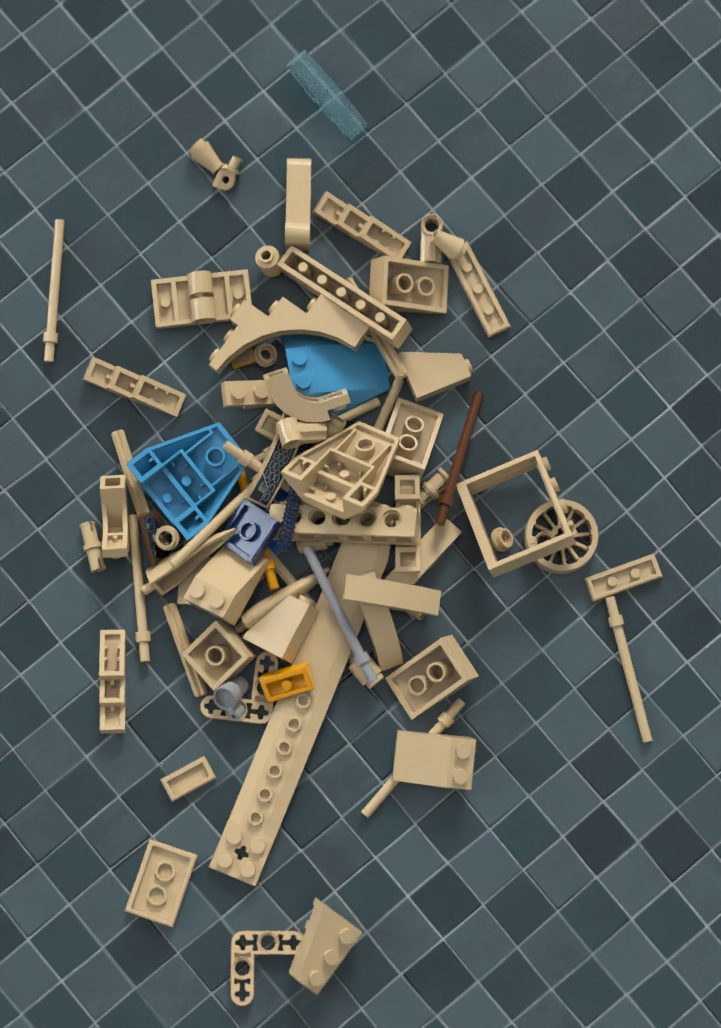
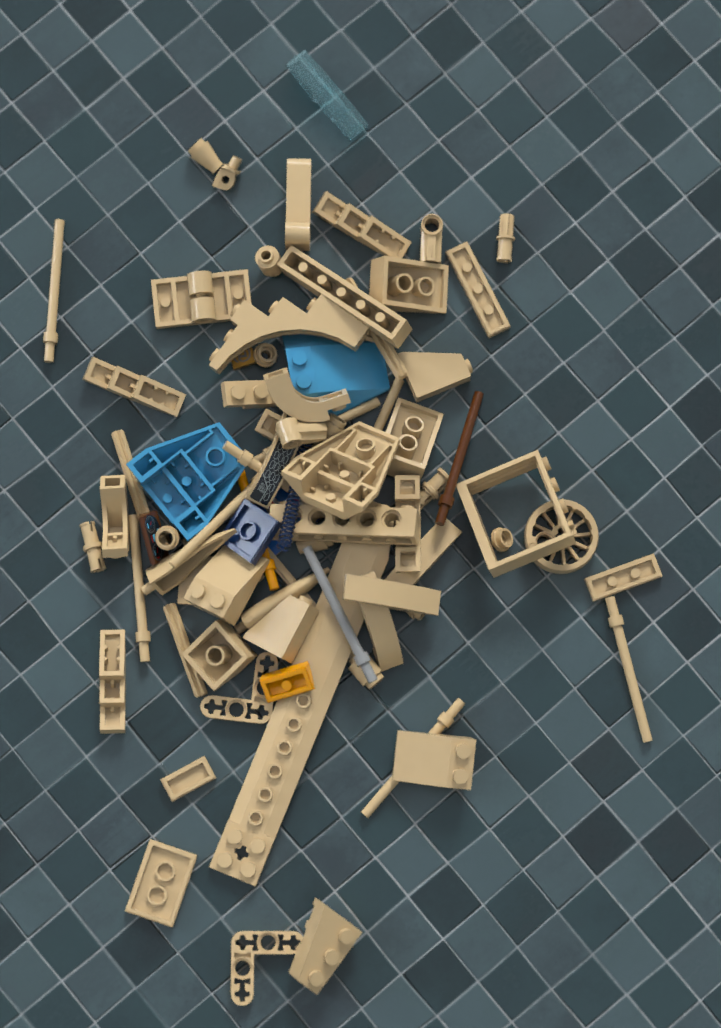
(229, 695): light grey piece -> none
(431, 676): tan slope -> none
(449, 244): tan cone -> none
(505, 238): none -> tan axle

